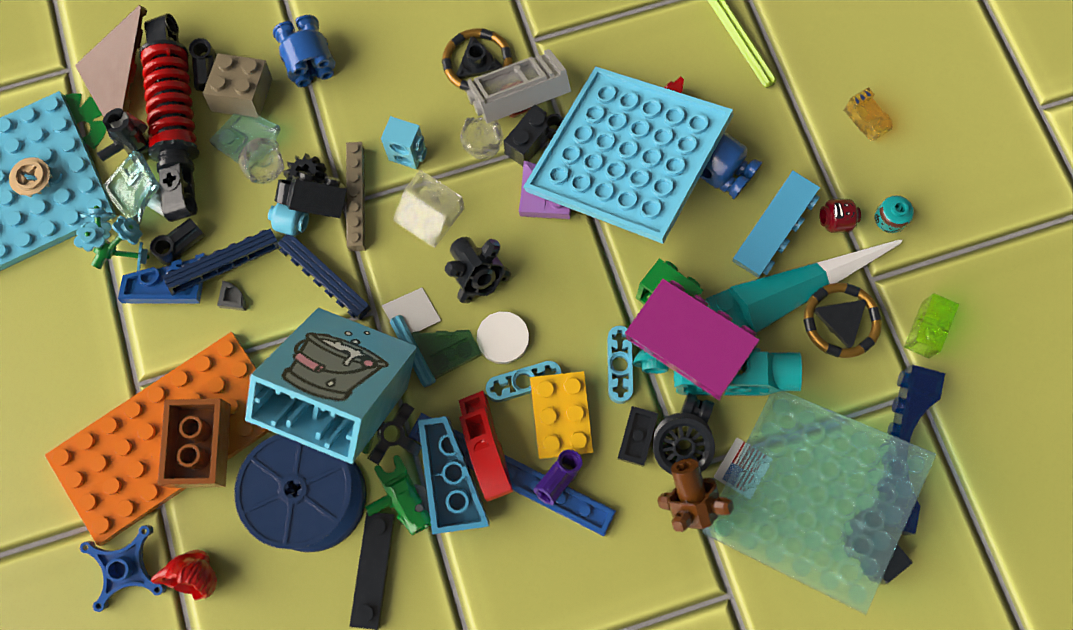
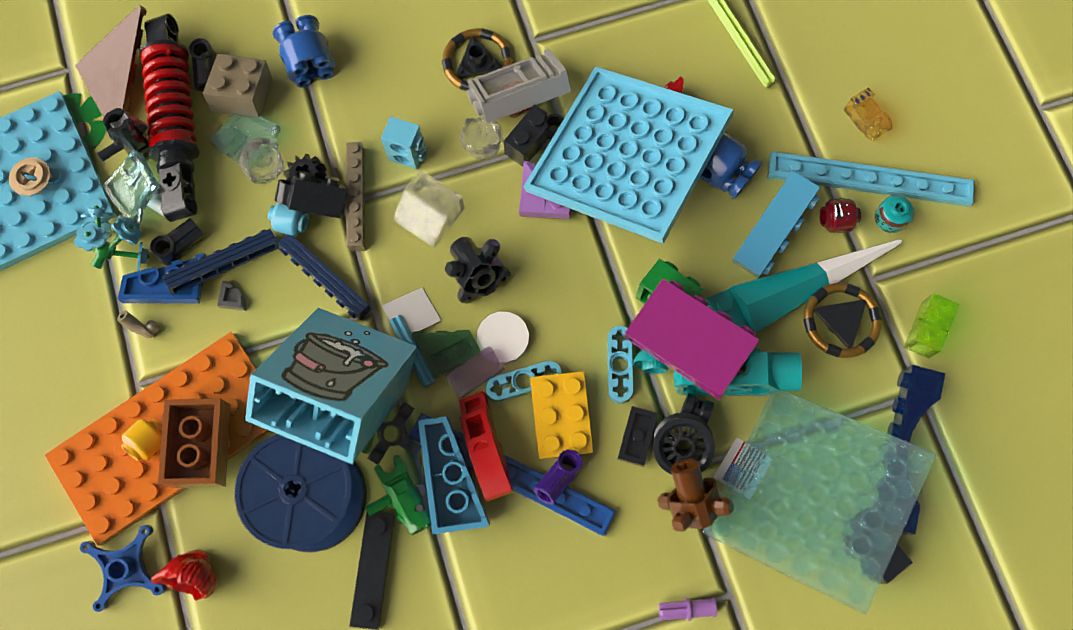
(133, 324): none -> dark tan arm
(142, 439): none -> yellow head
(475, 372): none -> tile
(687, 609): none -> medium lavender axle
(873, 179): none -> medium azure tile

